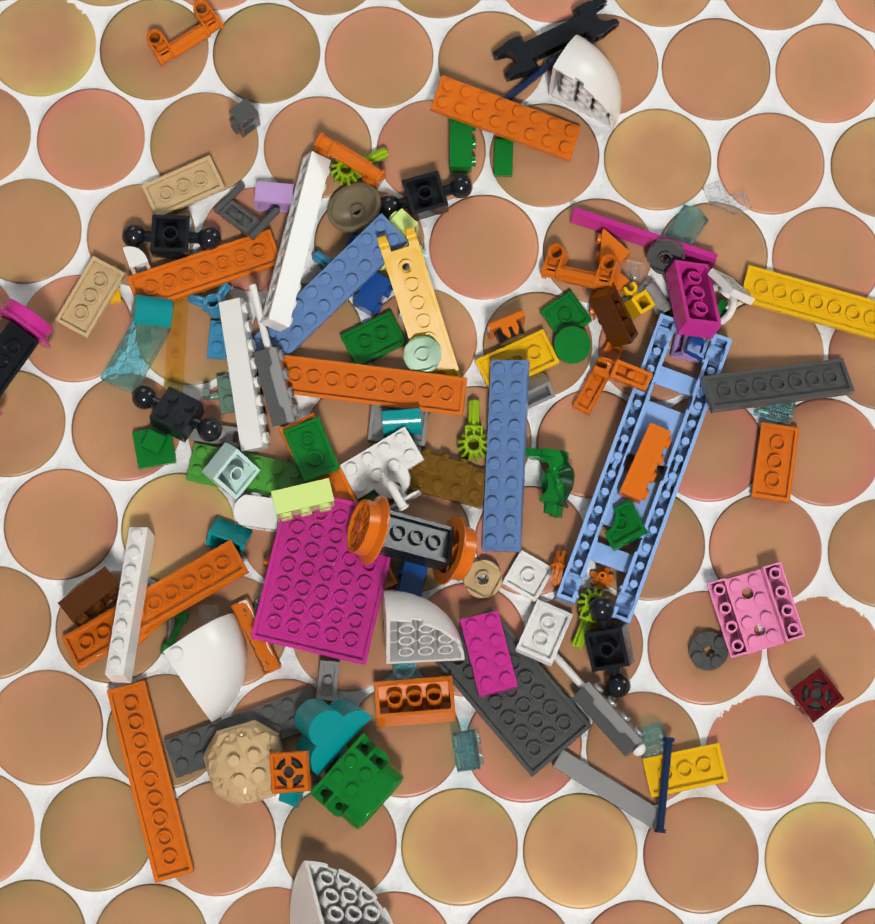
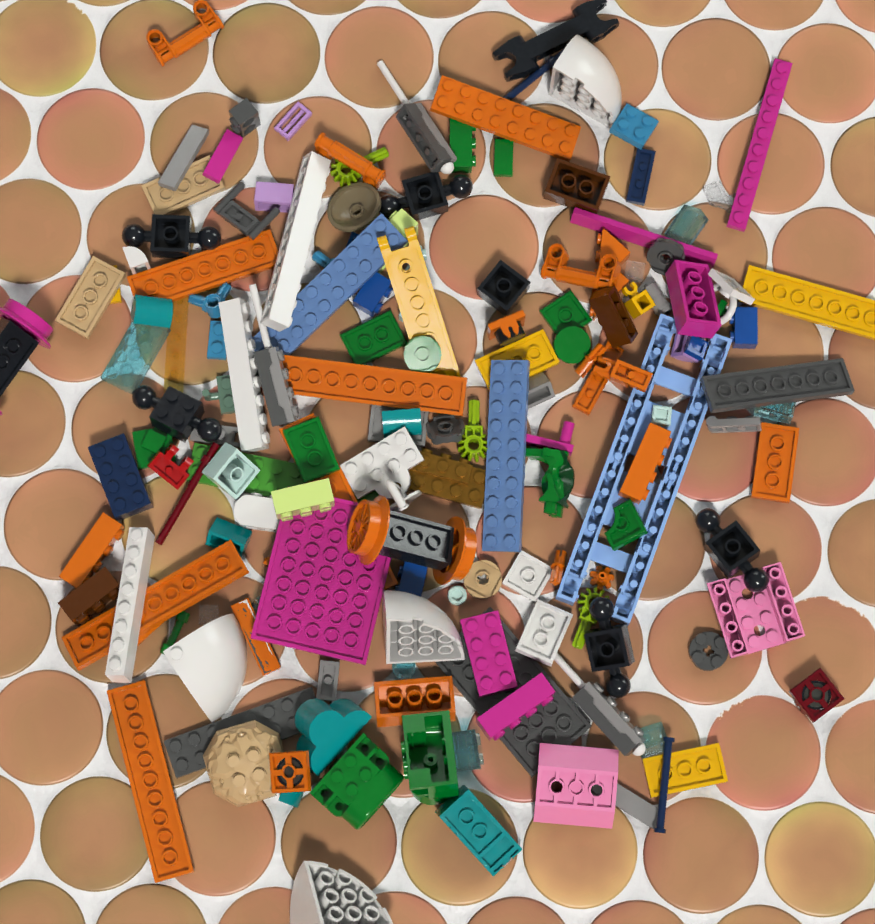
(92, 551): none -> orange brick
(120, 477): none -> dark blue brick
(169, 470): none -> red plate
(183, 157): none -> light grey tile
(187, 493): none -> dark red bar
(222, 156): none -> dark pink tile
(283, 133): none -> lavender tile
(421, 130): none -> dark grey piece
(429, 757): none -> green brick
(439, 435): none -> dark grey plate
(457, 595): none -> light aqua tile
(478, 830): none -> teal piece
(503, 288): none -> black brick
(515, 706): none -> dark pink brick
(562, 444): none -> dark pink piece
(576, 186): none -> reddish brown brick
(577, 771): none -> bright pink slope
(590, 360): none -> orange axle
(634, 126): none -> dark azure plate
(640, 176): none -> dark blue plate
(661, 415): none -> light aqua tile
(732, 550): none -> black brick
(734, 424): none -> light grey plate
(744, 328): none -> blue brick
(759, 145): none -> dark pink plate

